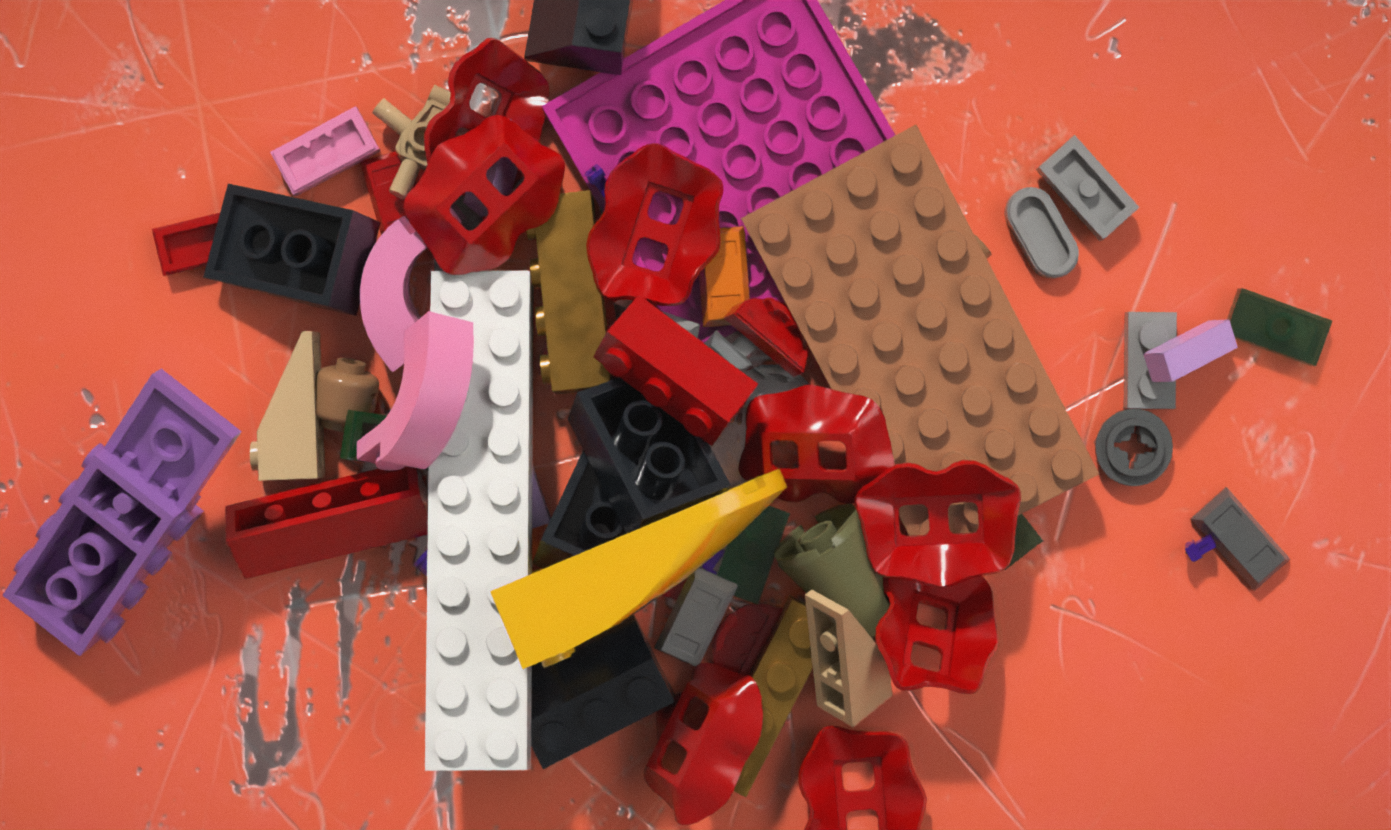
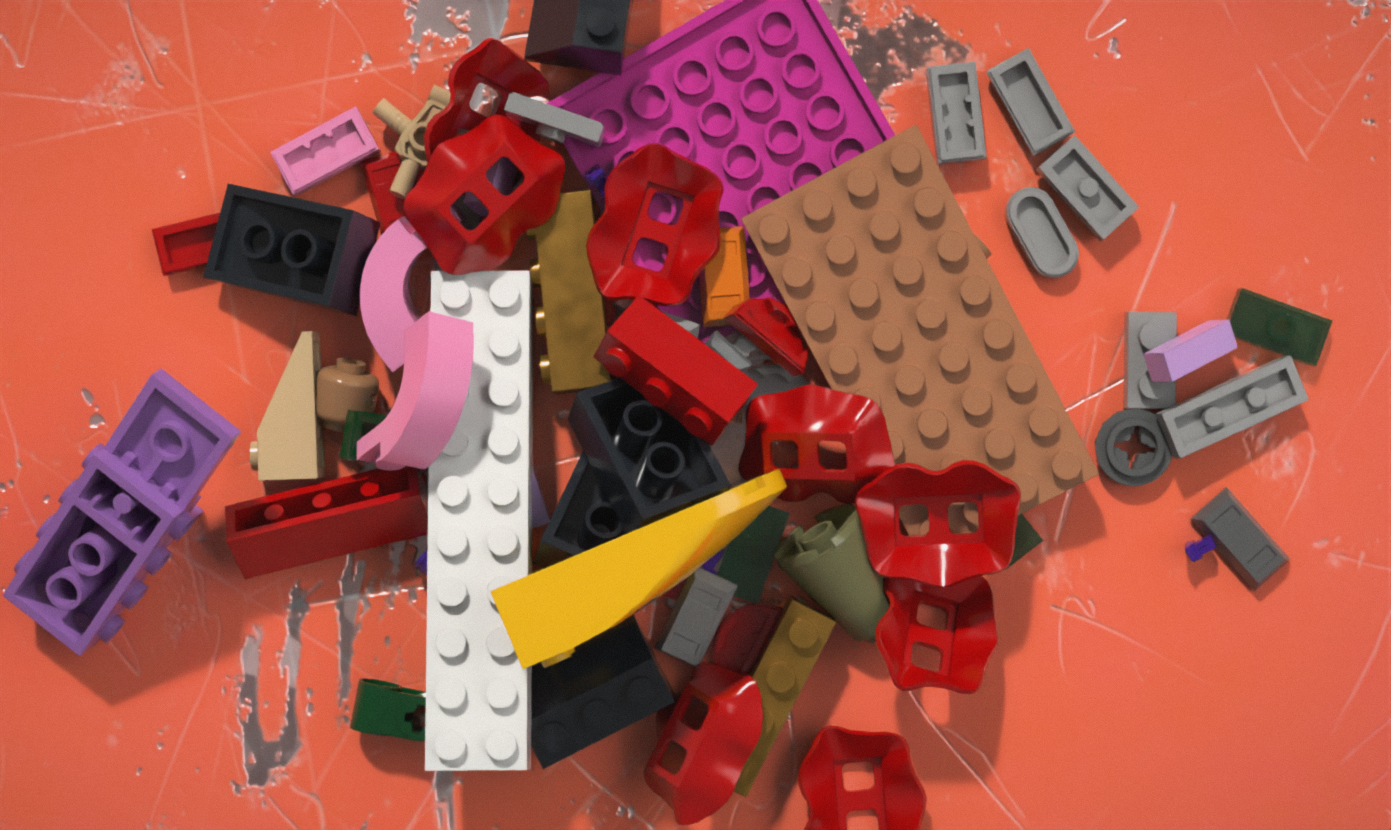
(387, 710): none -> dark green piece
(554, 122): none -> light grey plate
(846, 662): tan slope -> none
(955, 113): none -> light grey plate
(1030, 101): none -> light grey tile
(1232, 406): none -> light grey plate

